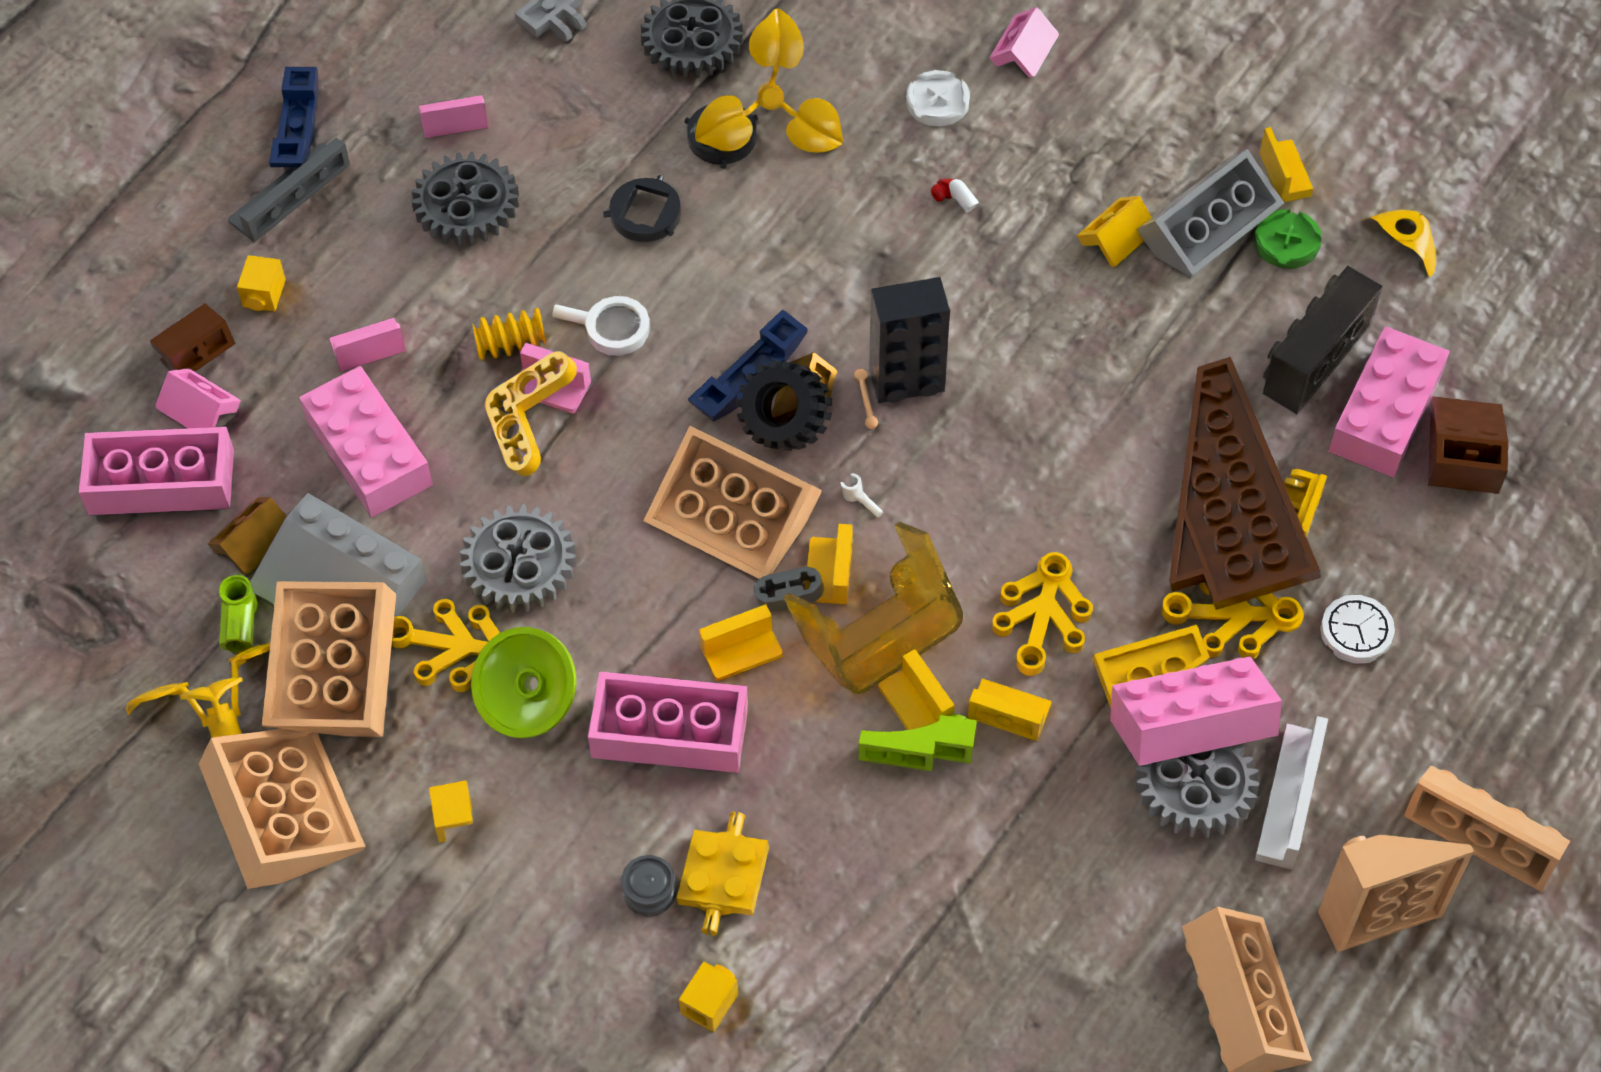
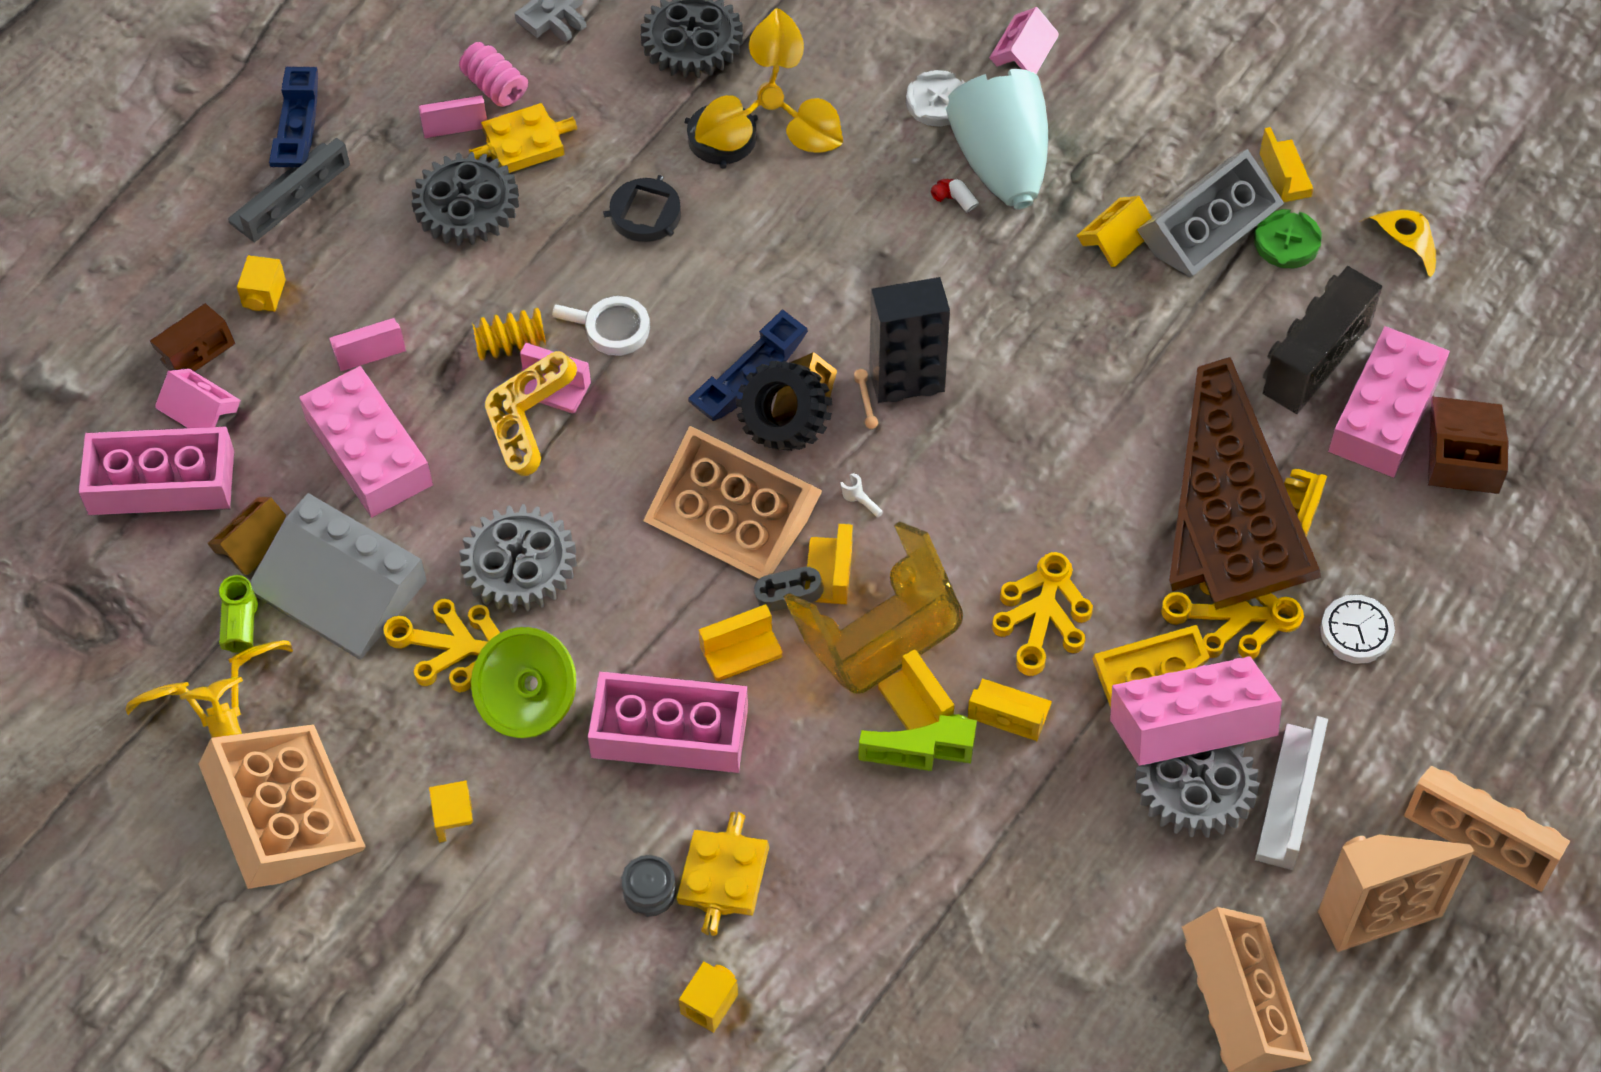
(329, 658): light nougat slope -> none
(493, 74): none -> bright pink piece
(523, 137): none -> yellow plate
(1003, 133): none -> light aqua cylinder

